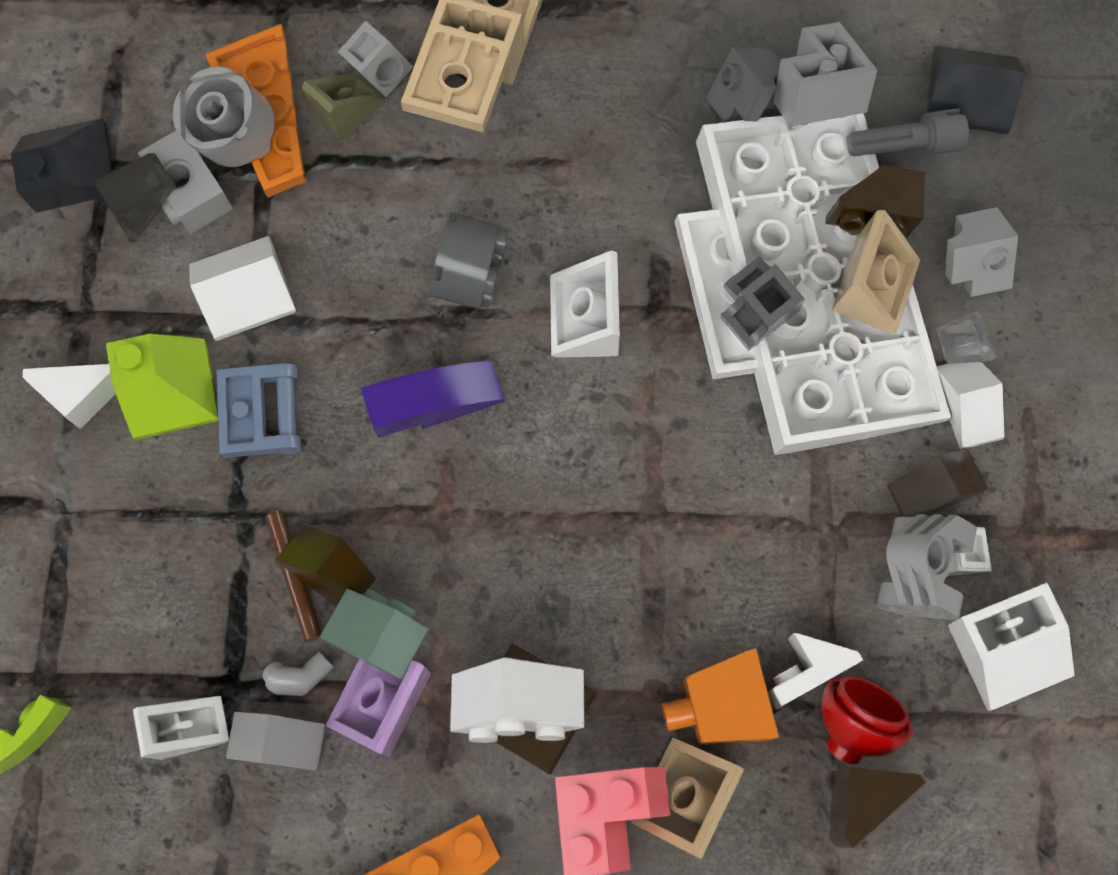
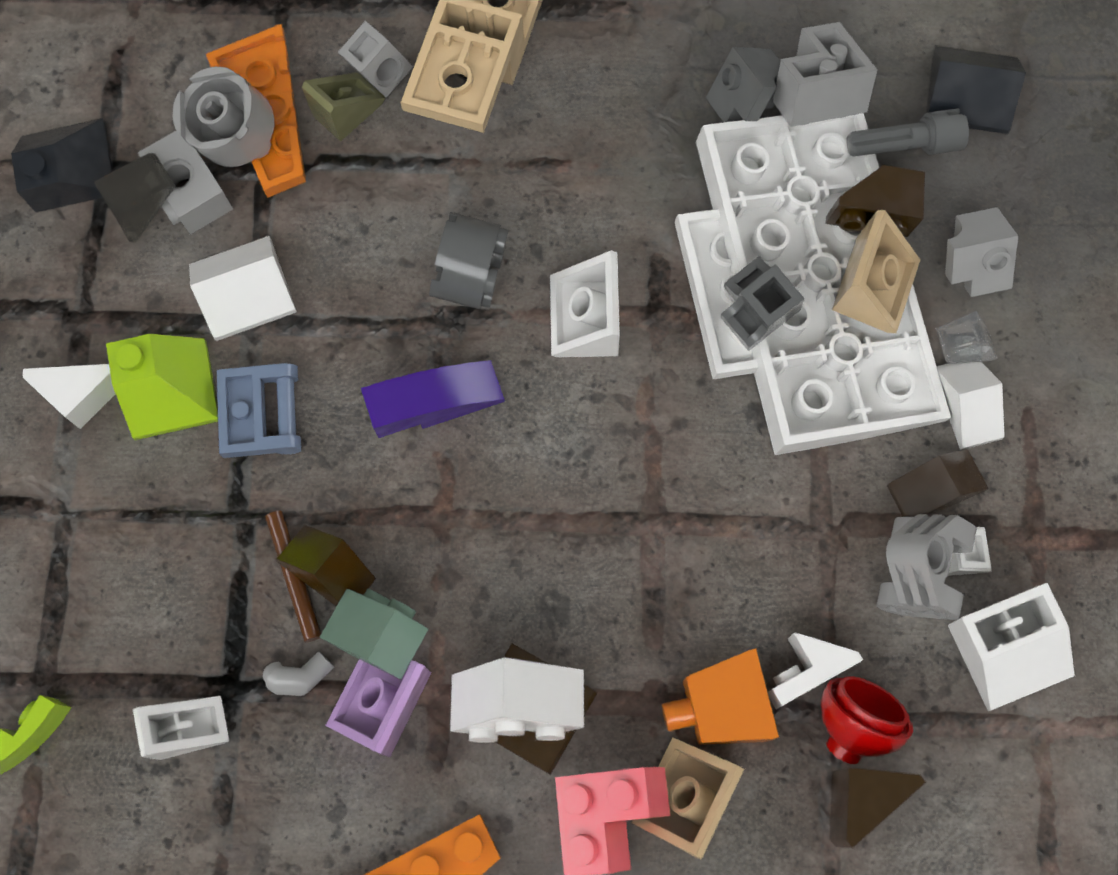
(276, 741): light grey slope -> none

